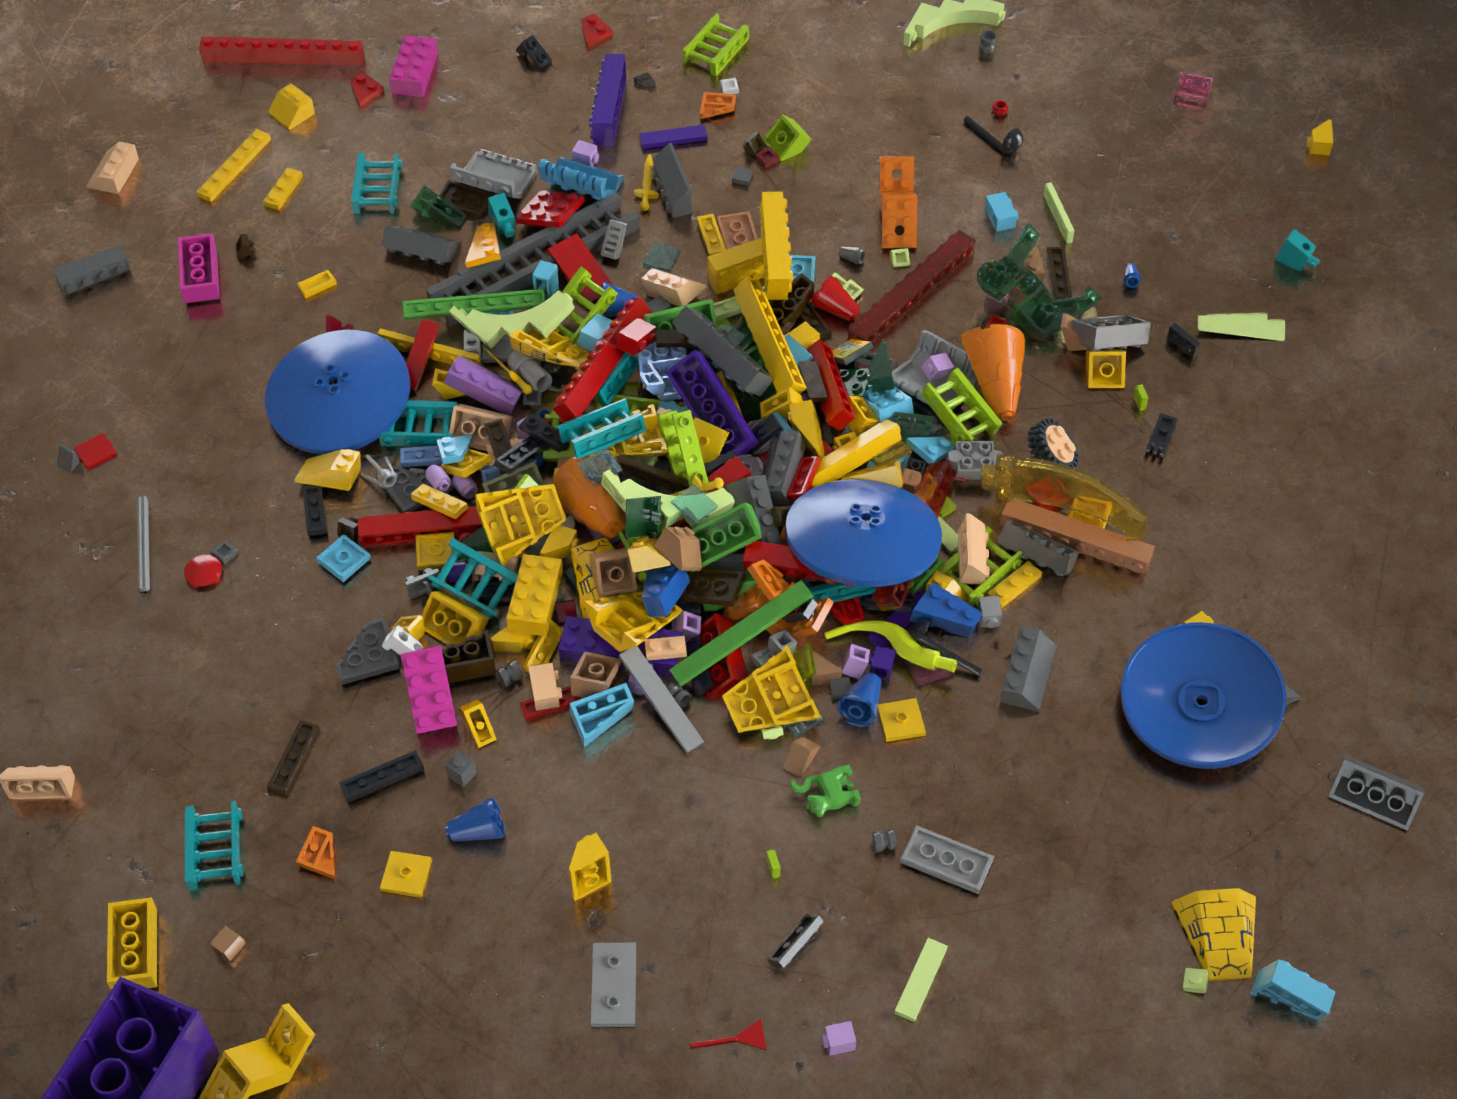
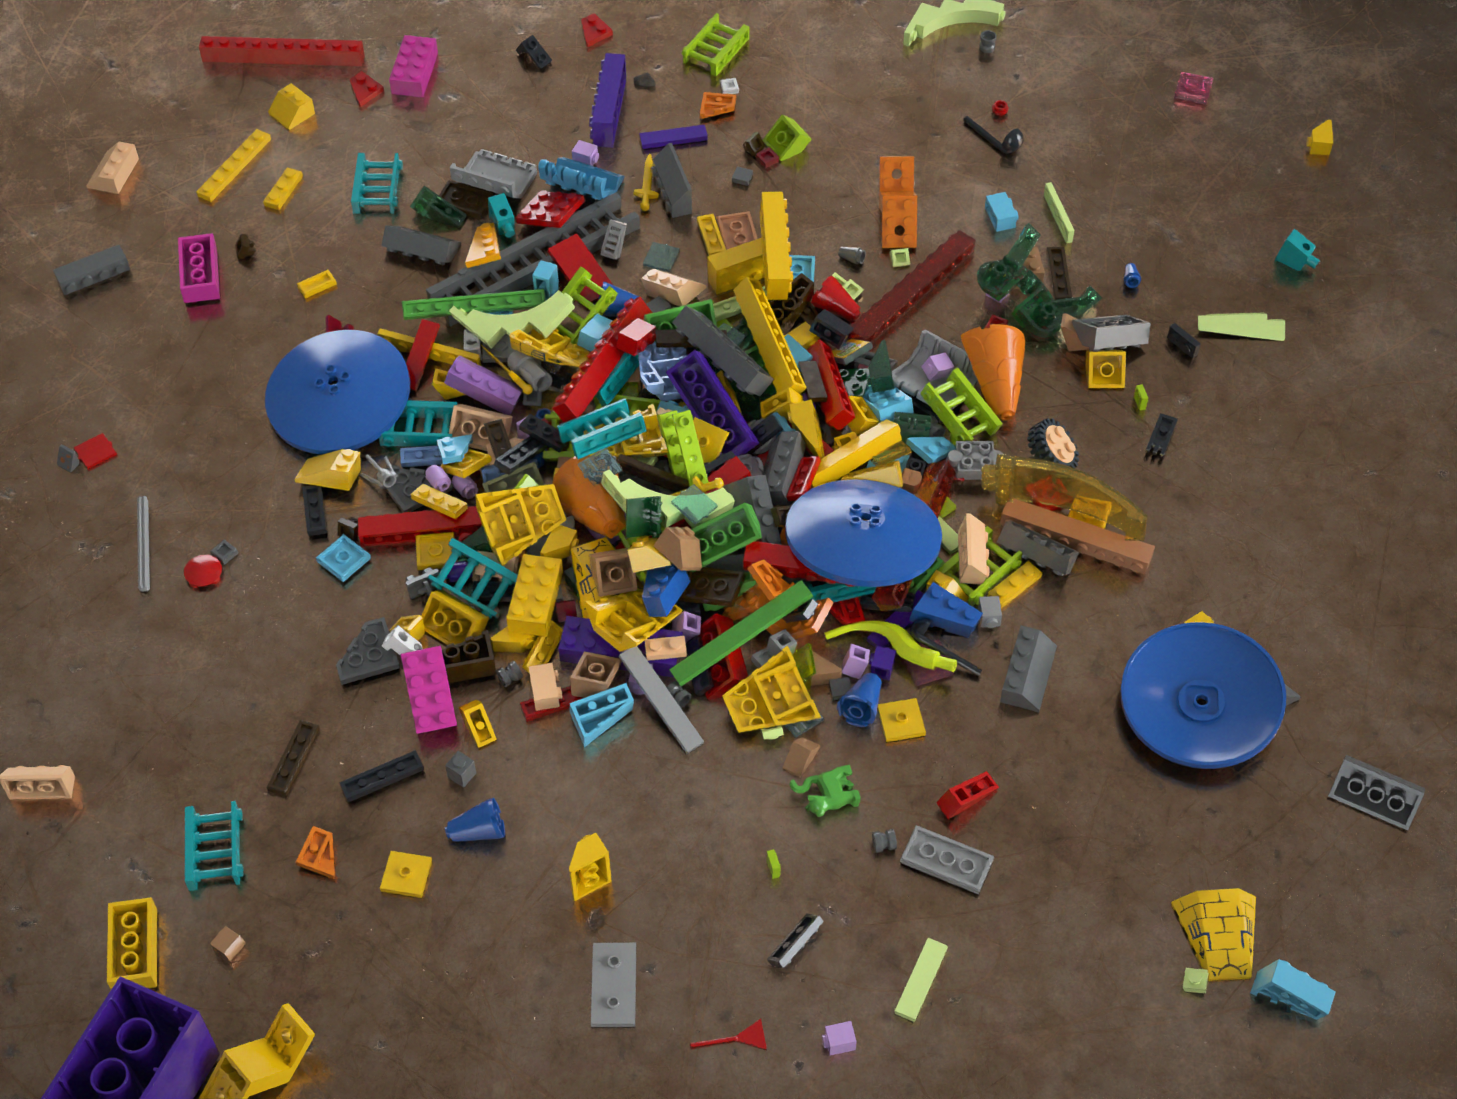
(831, 329): none -> black brick
(966, 794): none -> red slope

